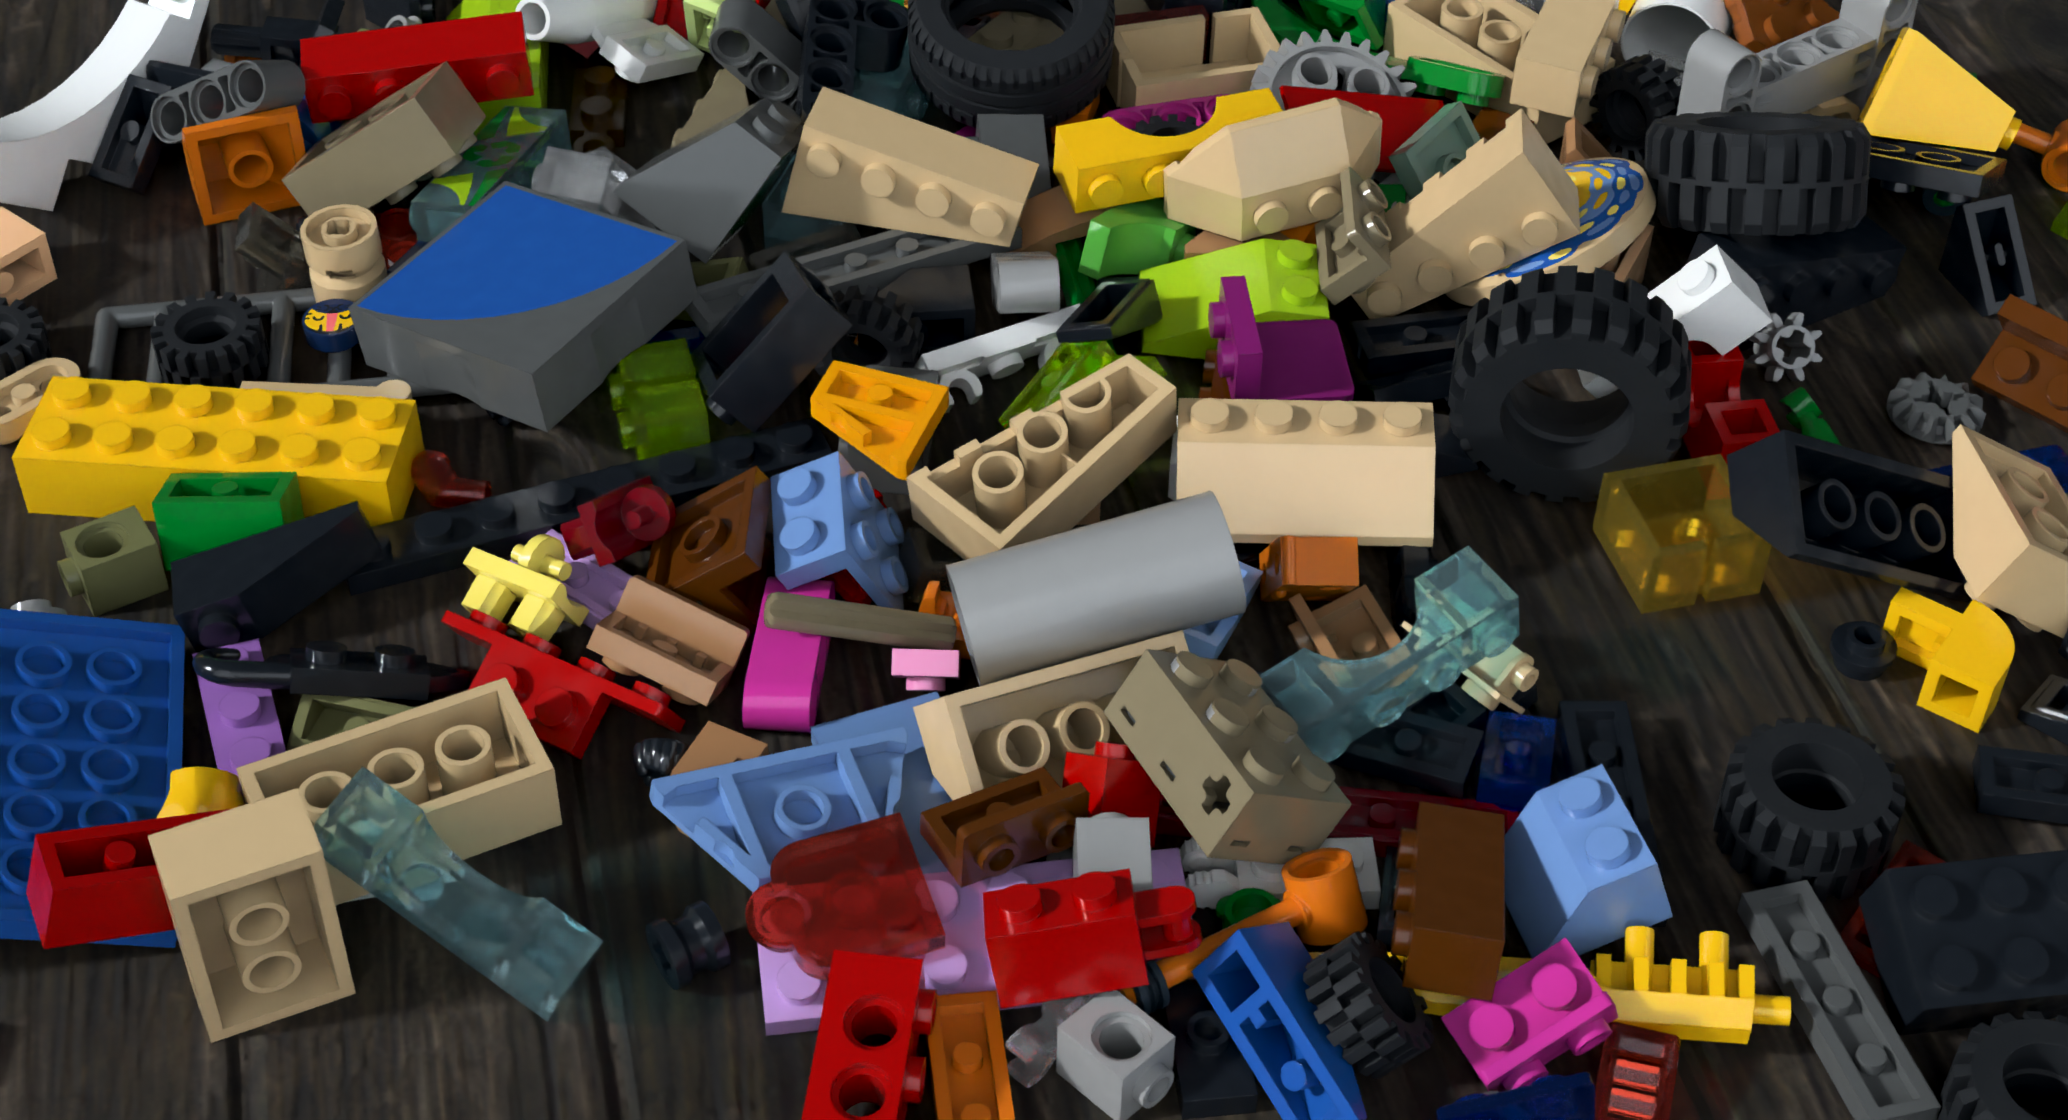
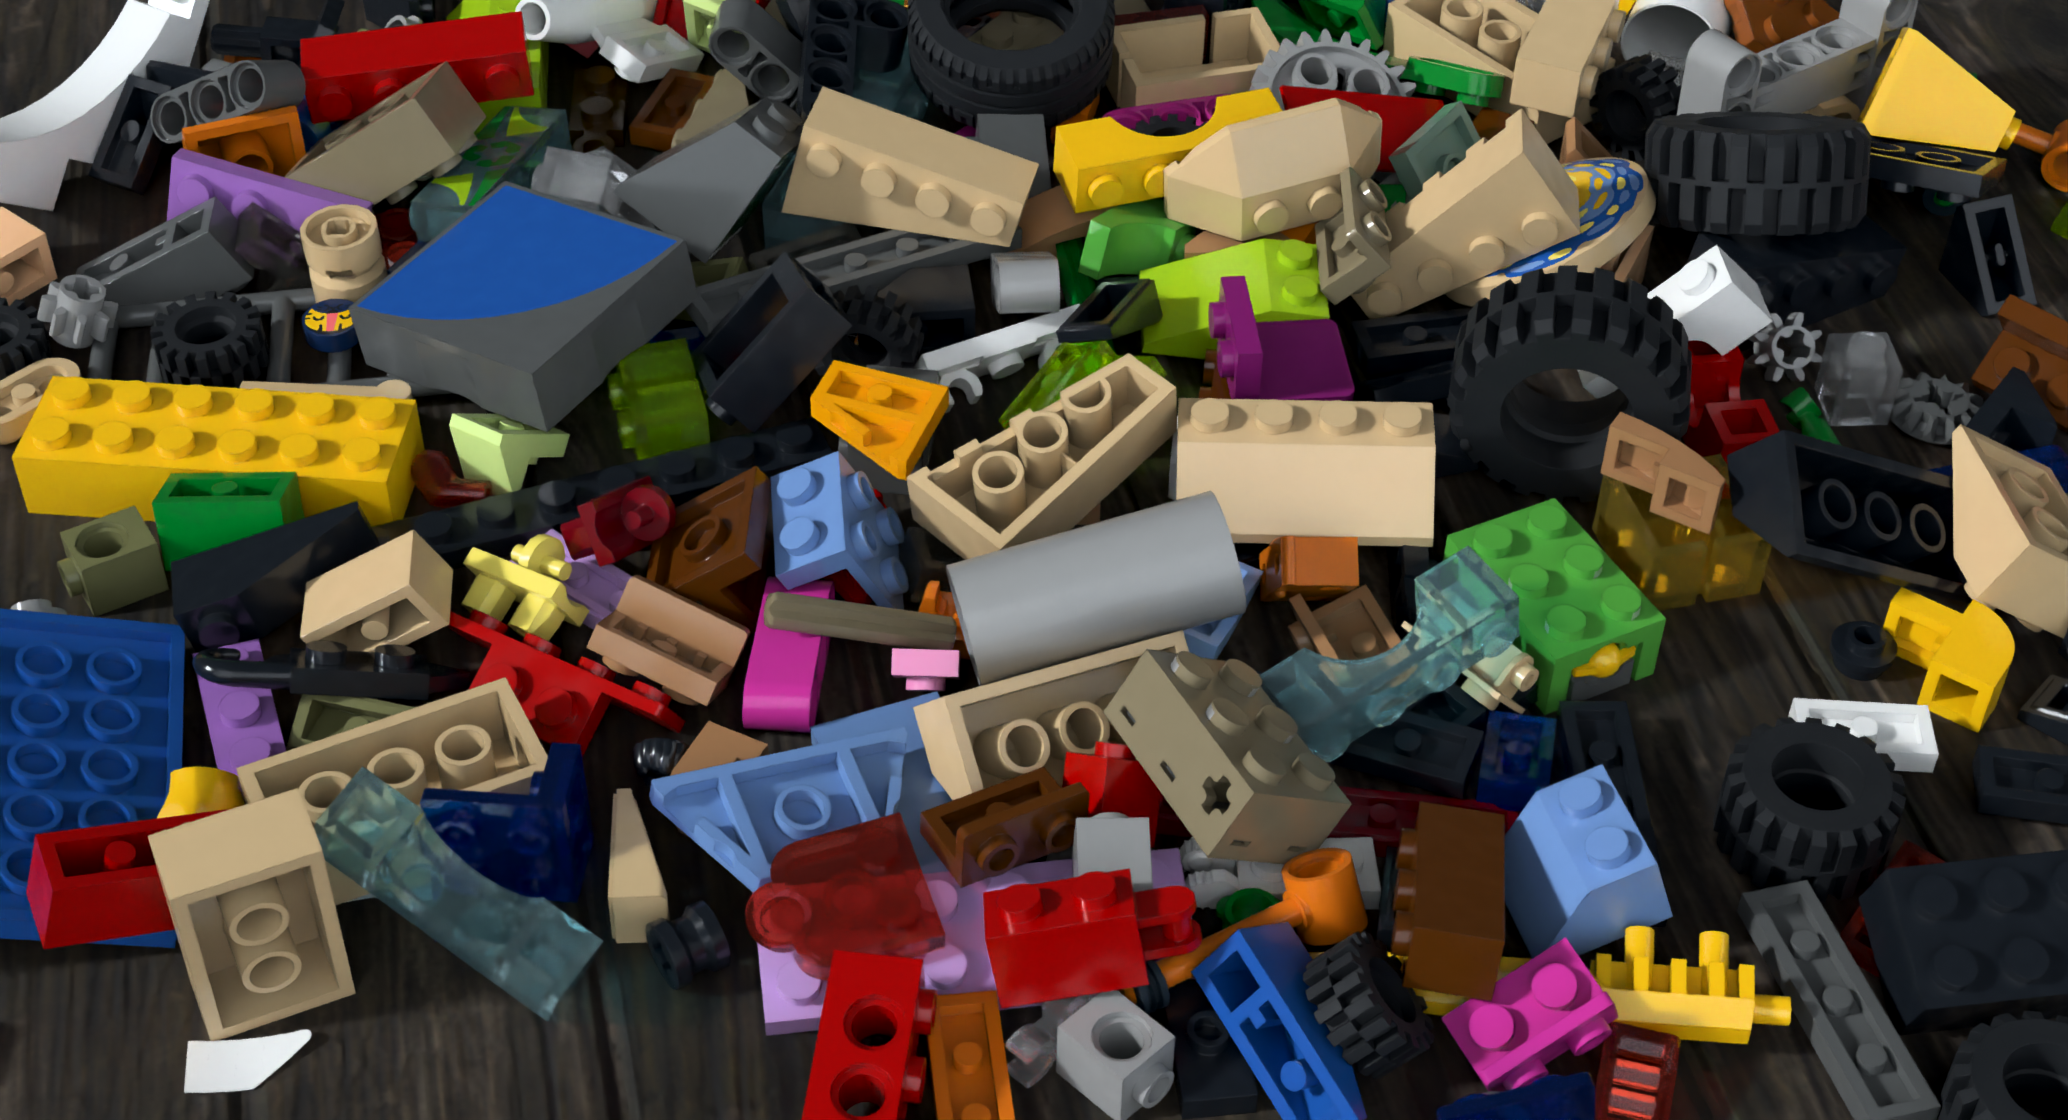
(77, 311): none -> light grey gear
(175, 259): none -> dark grey slope
(202, 177): none -> medium lavender wing
(238, 1063): none -> white sticker
(380, 597): none -> tan brick
(501, 448): none -> yellowish green slope
(521, 841): none -> clear blue bracket
(635, 881): none -> tan slope
(668, 108): none -> reddish brown plate
(1575, 604): none -> bright green piece
(1680, 479): none -> medium nougat slope
(1858, 378): none -> clear brick
(1897, 729): none -> white plate
(2015, 415): none -> black slope

